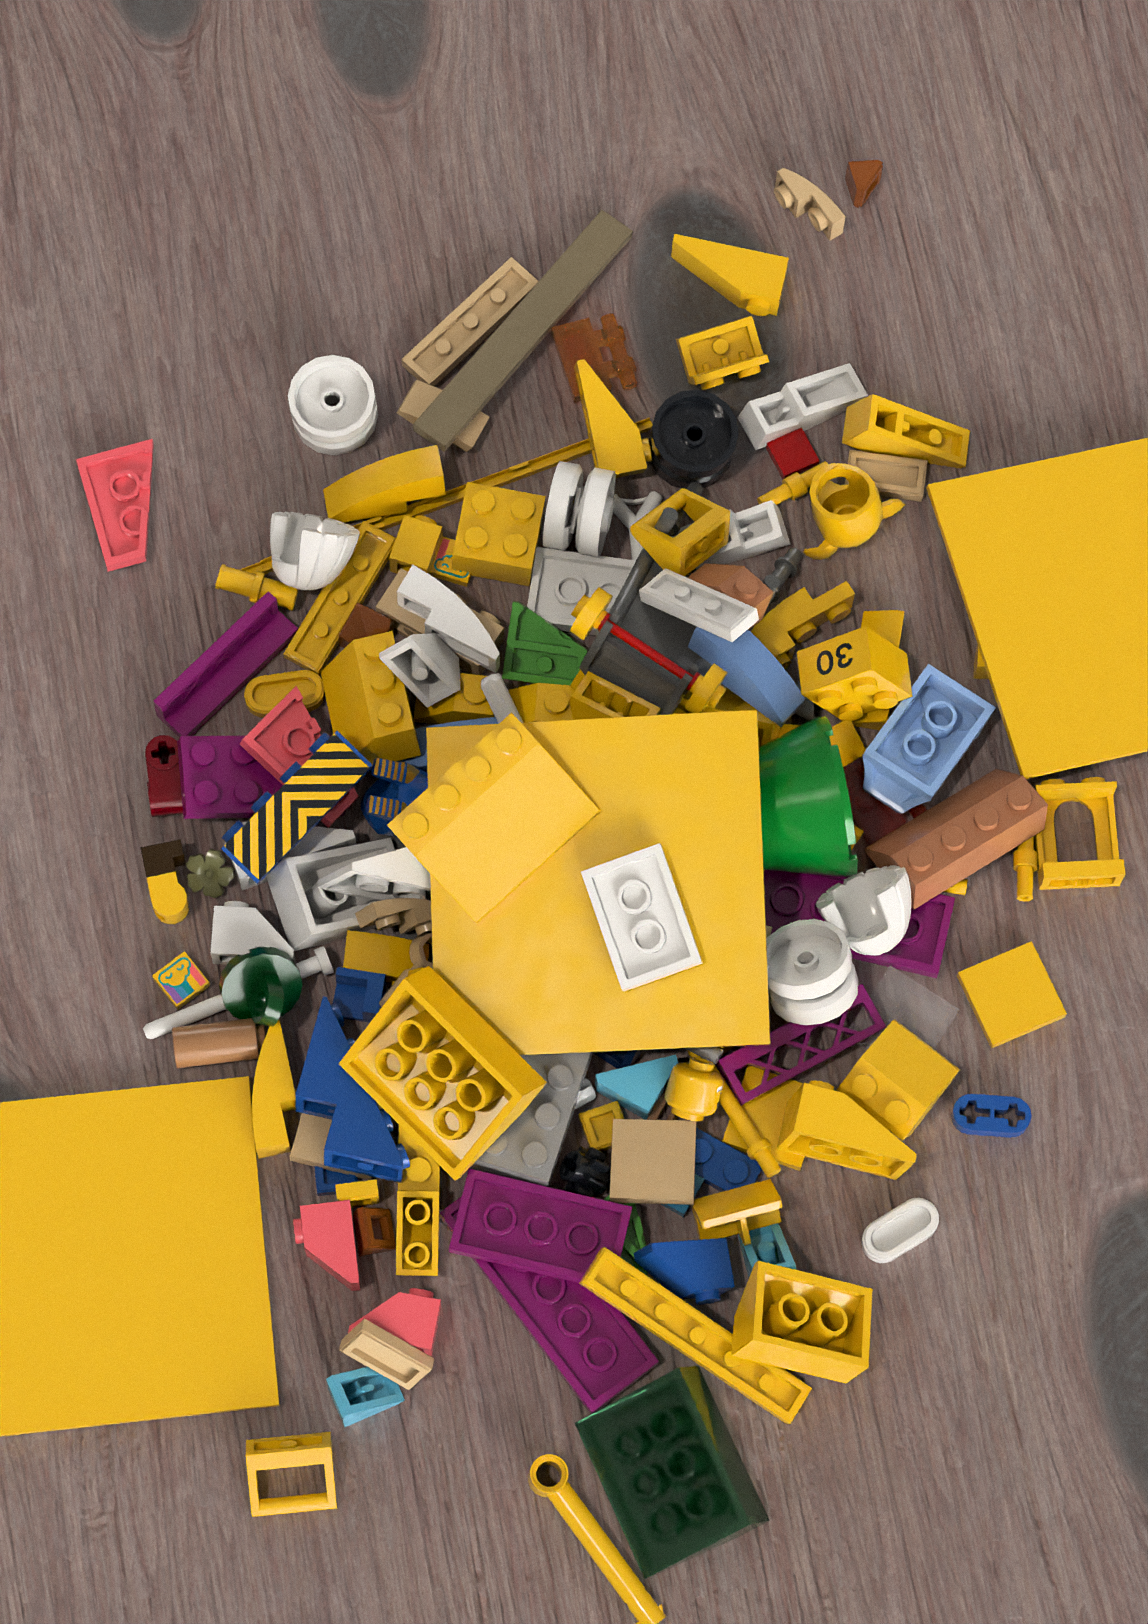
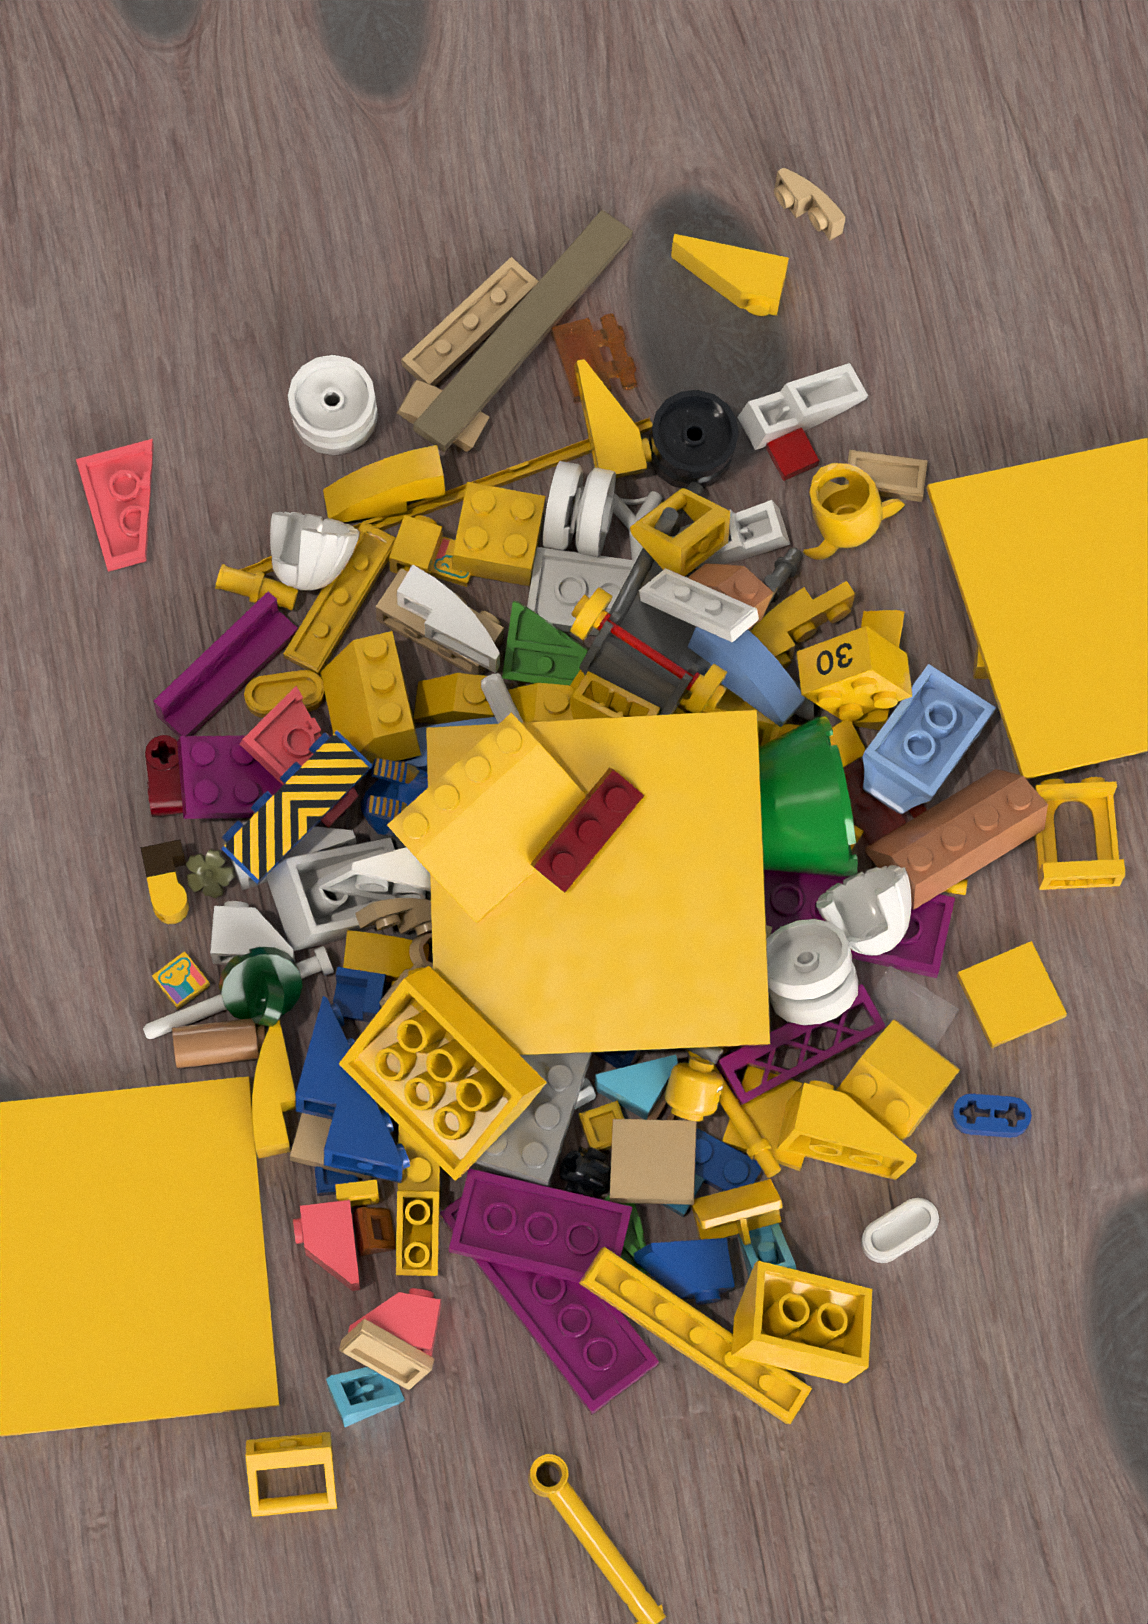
(363, 623): dark orange slope -> none
(424, 666): white slope -> none
(587, 829): none -> dark red plate
(641, 917): white plate -> none
(671, 1471): clear green slope -> none
(721, 352): yellow bracket -> none
(792, 486): yellow bar -> none
(862, 179): dark orange slope -> none
(900, 431): yellow slope -> none
(1025, 863): yellow bar -> none

